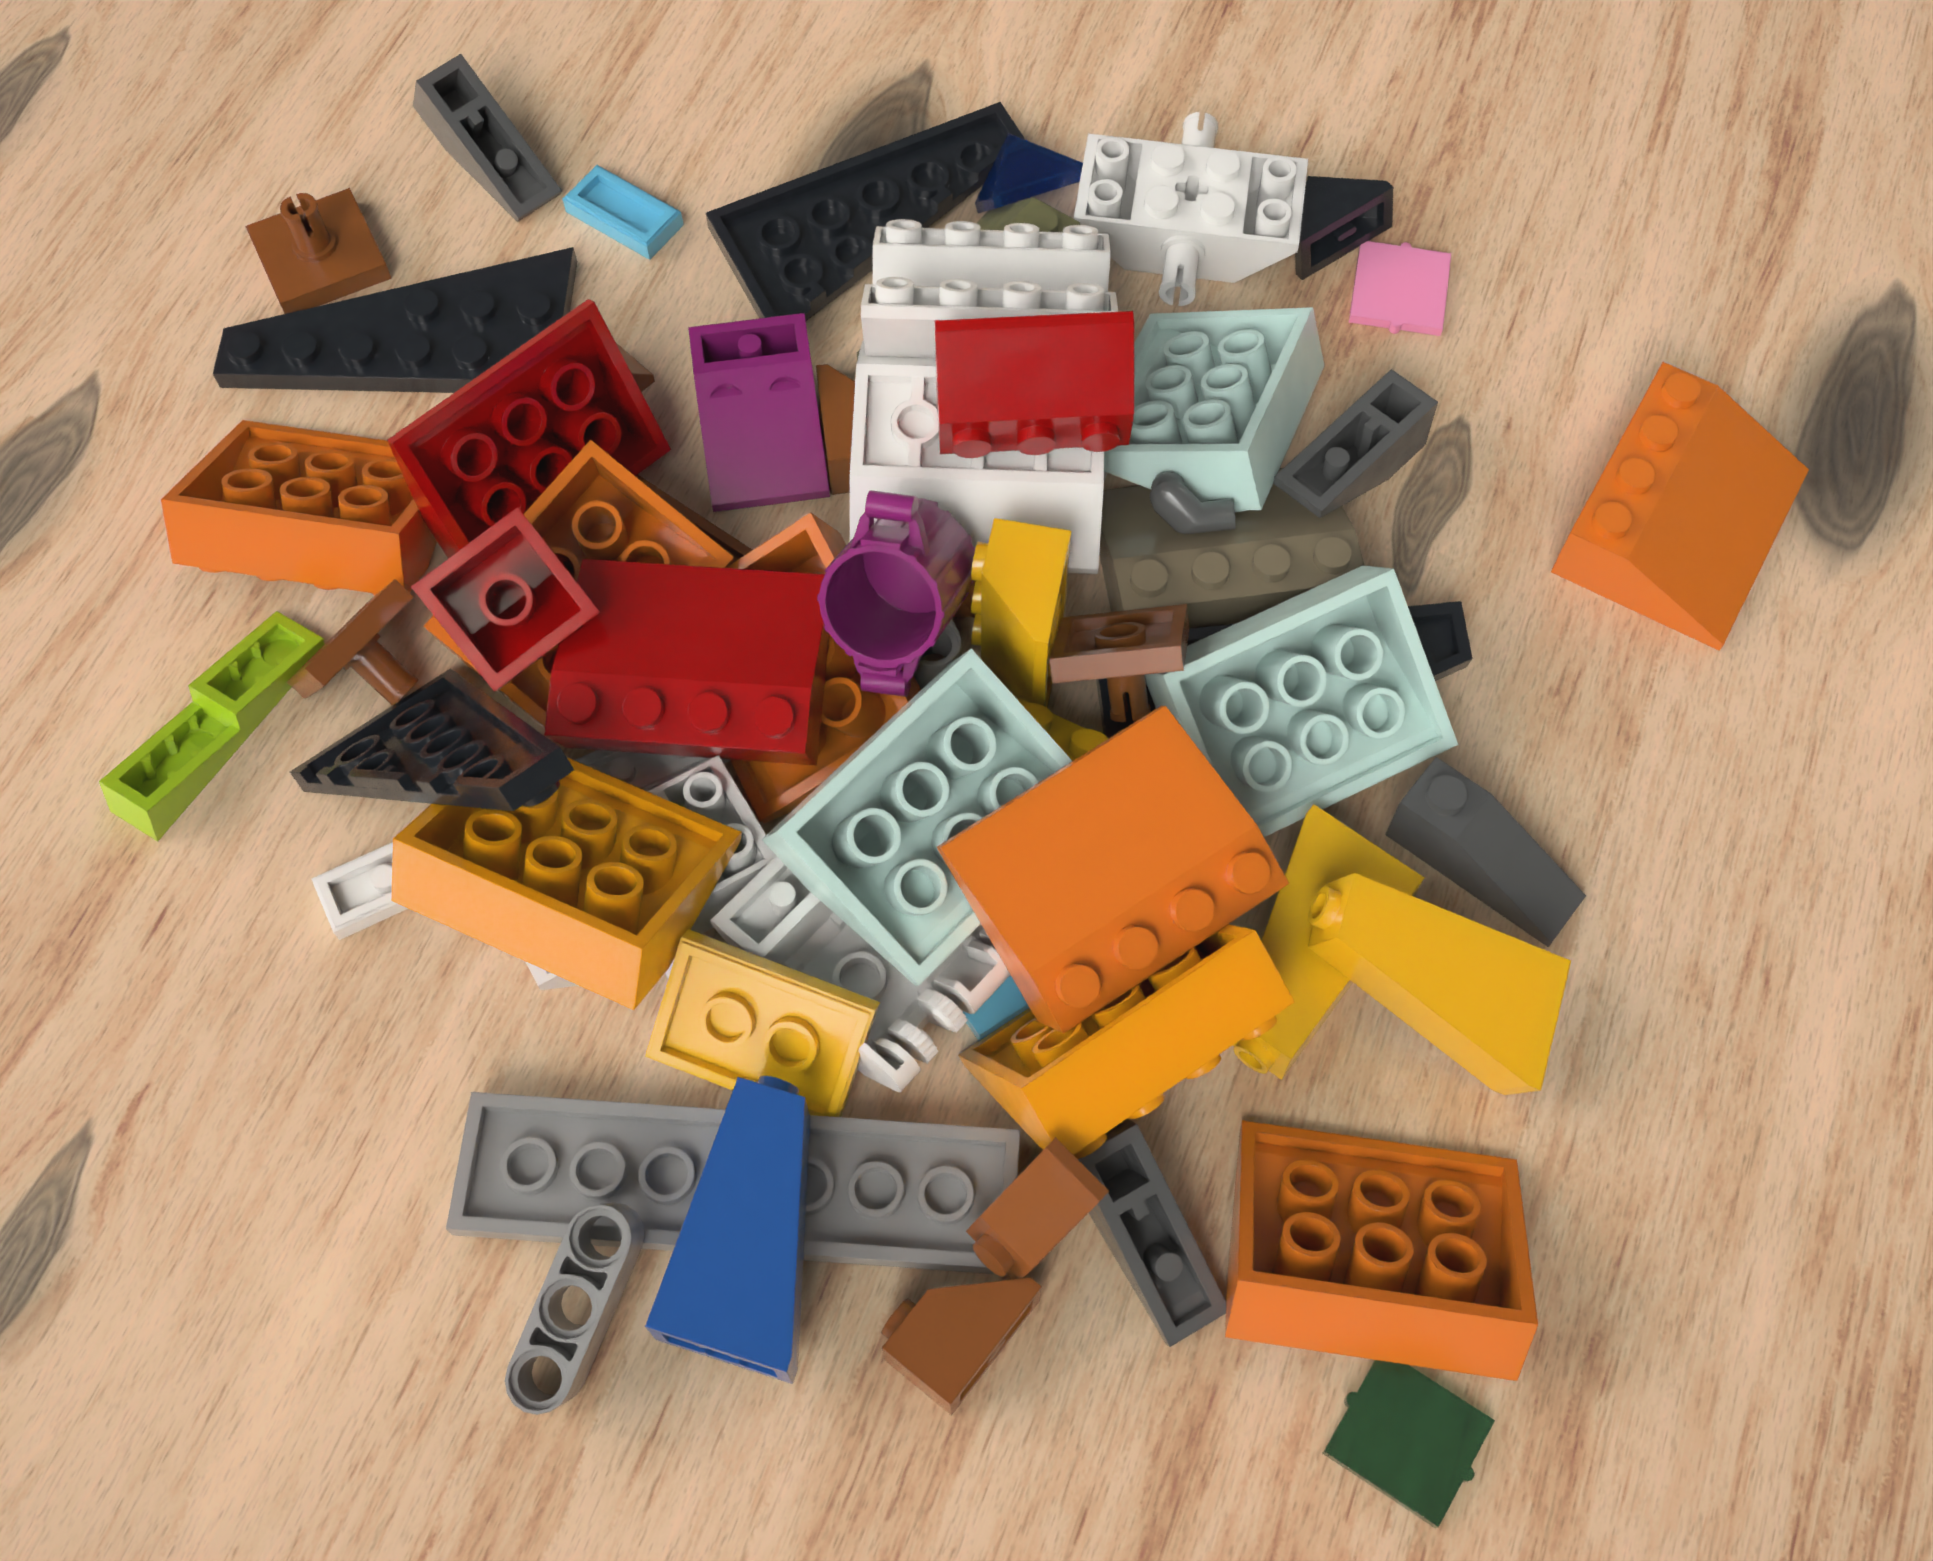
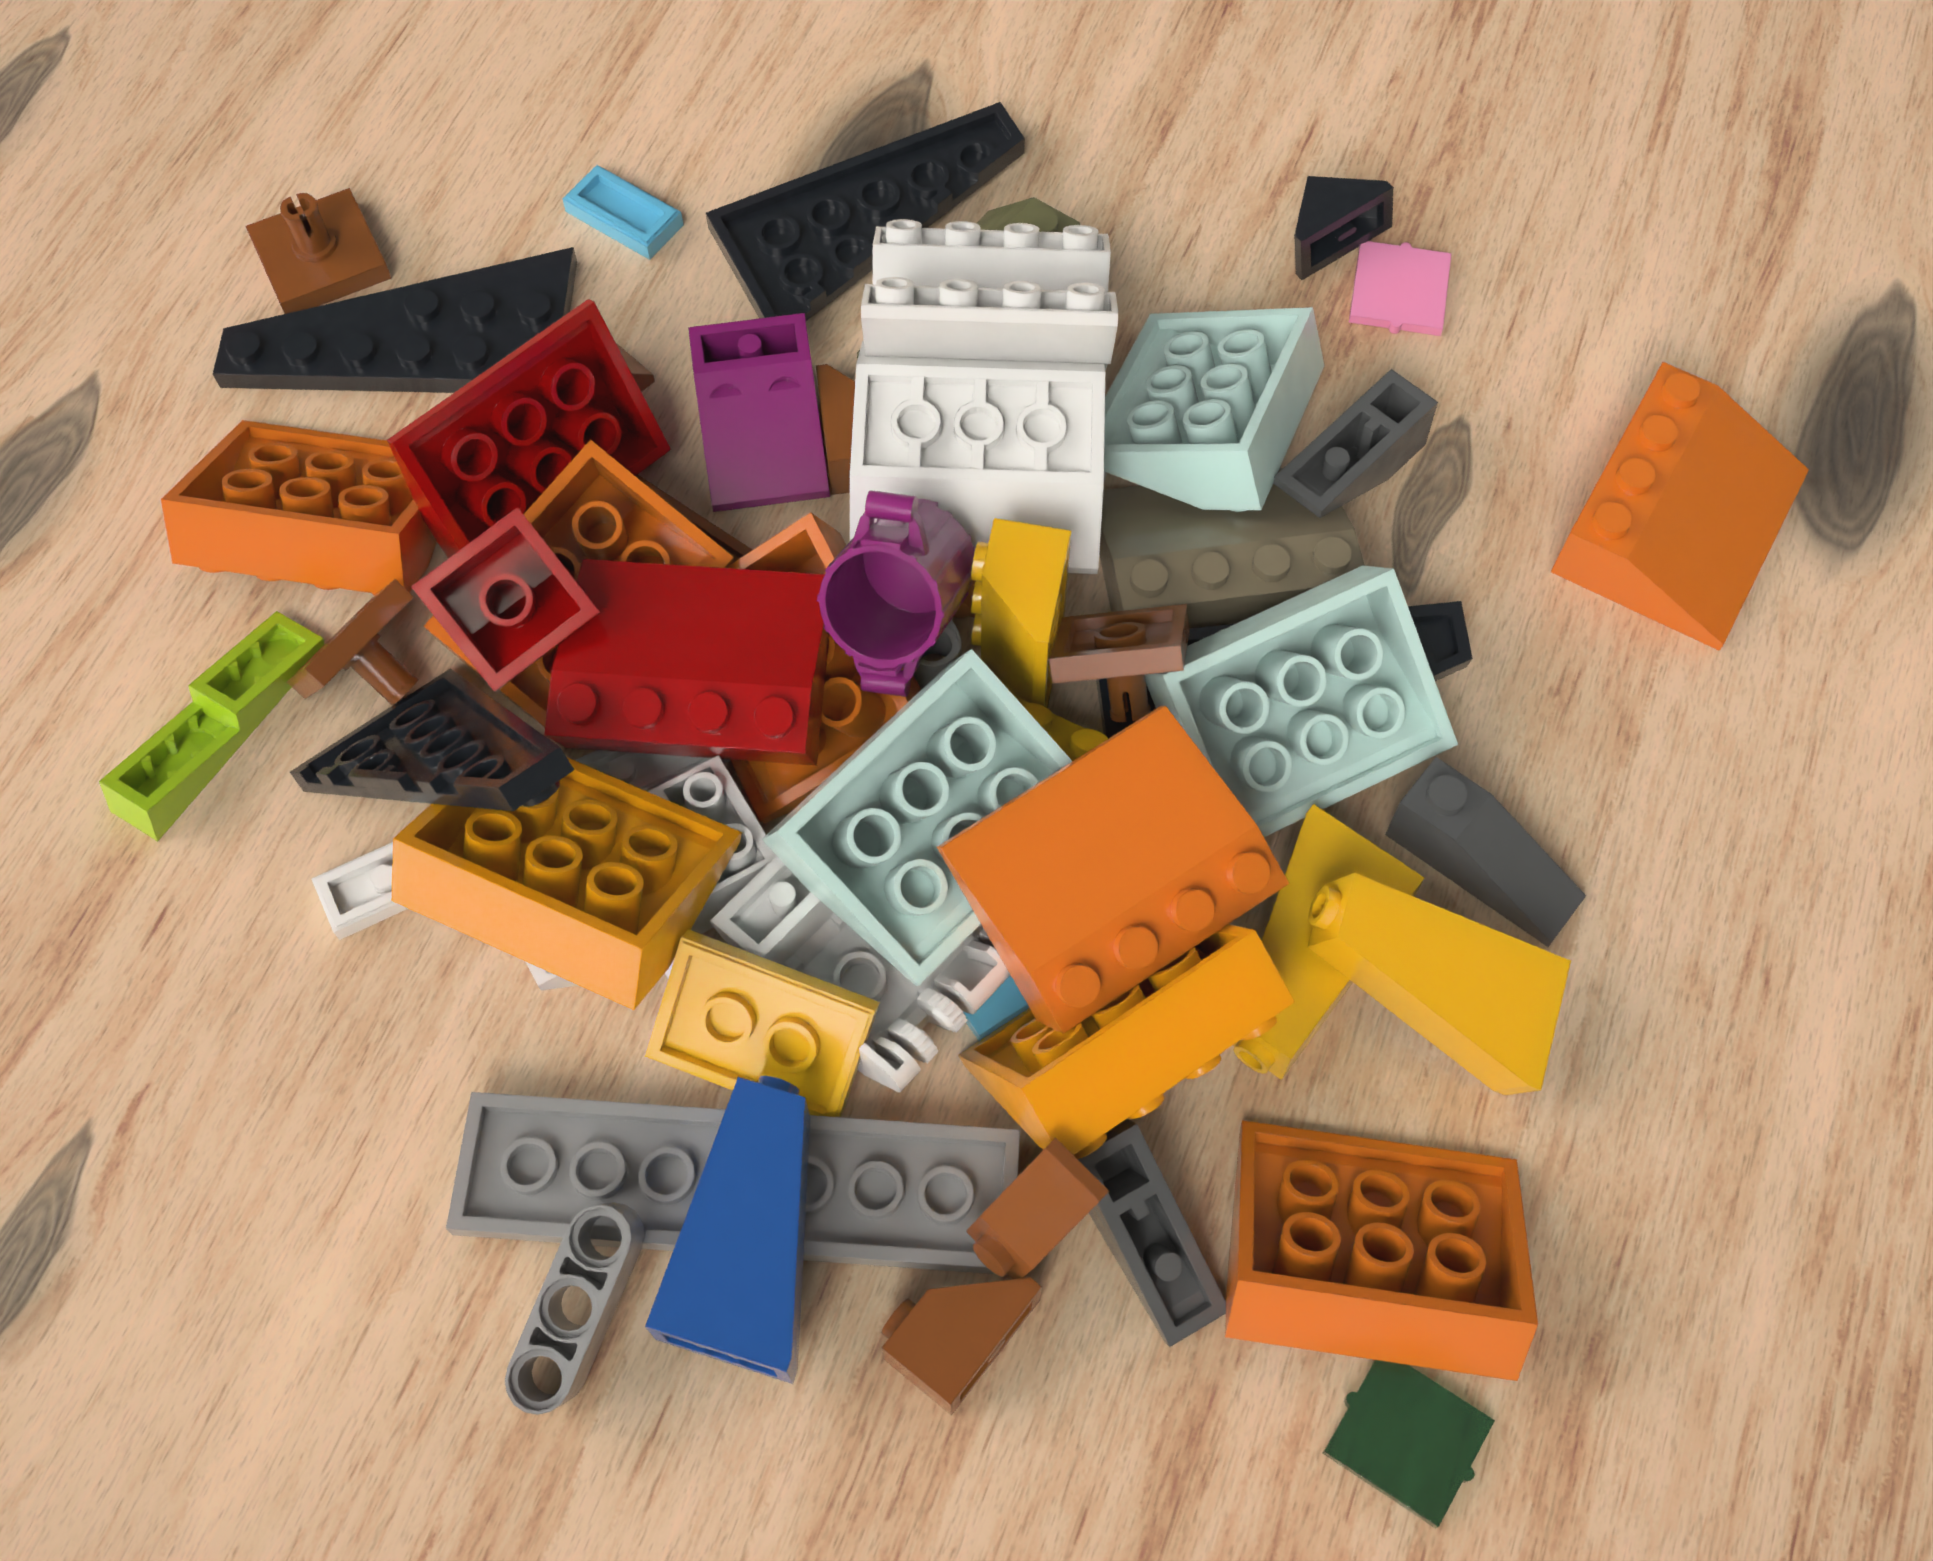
(483, 138): dark grey slope -> none
(1025, 172): clear blue slope -> none
(1034, 383): red slope -> none
(1185, 511): dark grey arm -> none
(1191, 206): white slope -> none

